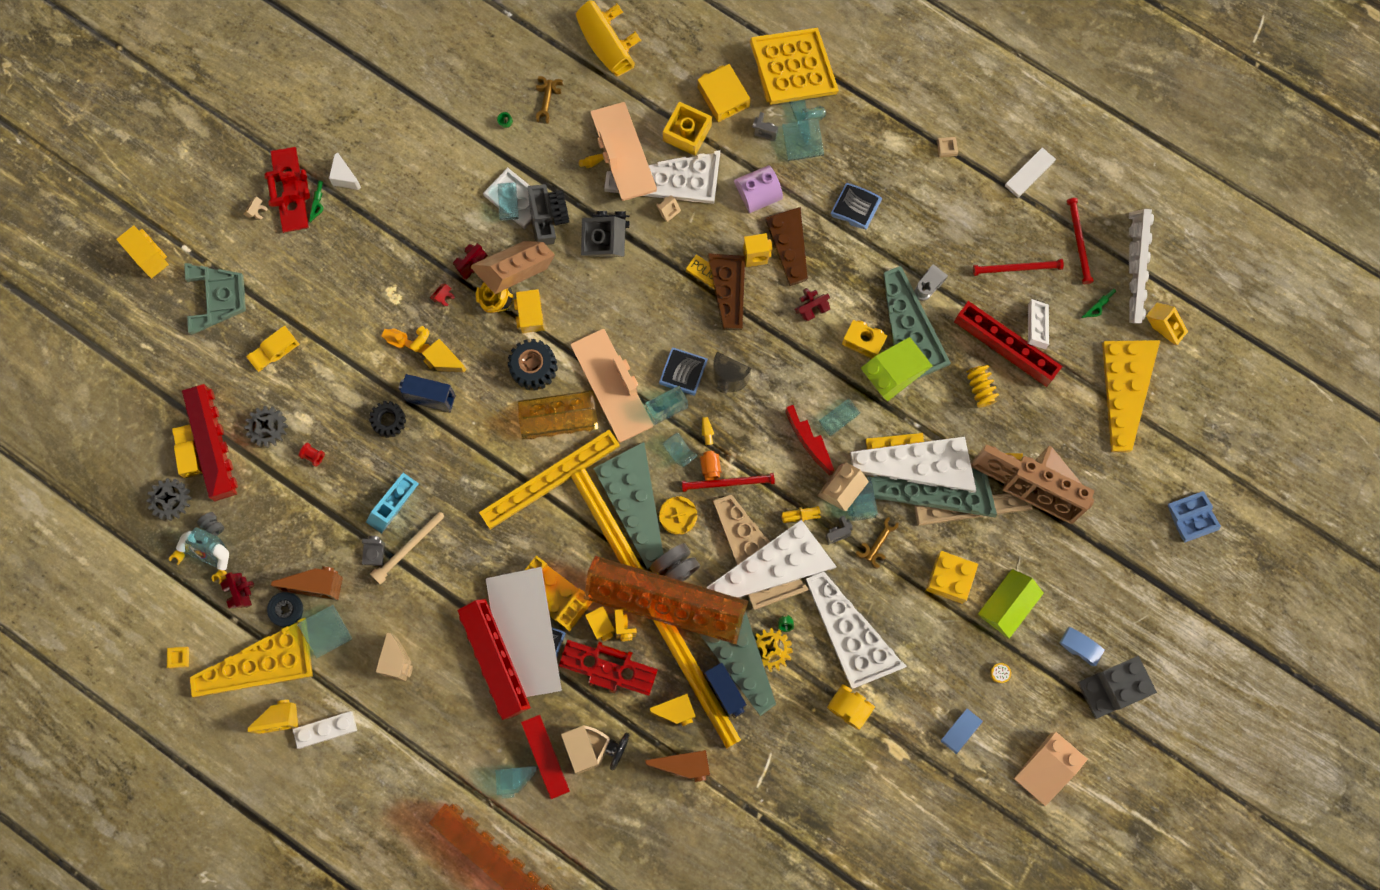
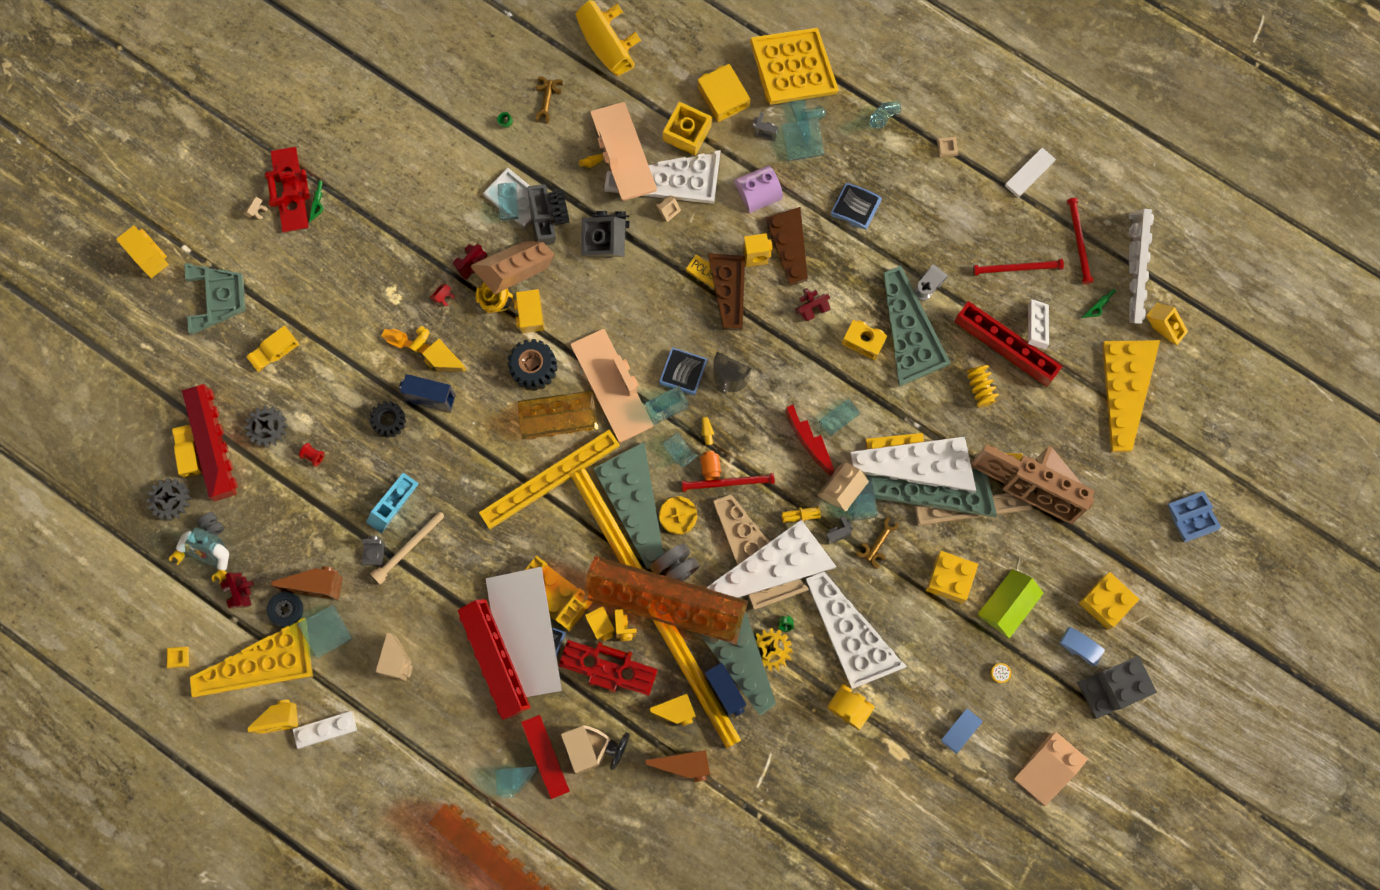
(342, 175): white slope -> none
(883, 113): none -> clear light blue arm
(896, 368): lime slope -> none
(1108, 601): none -> yellow brick

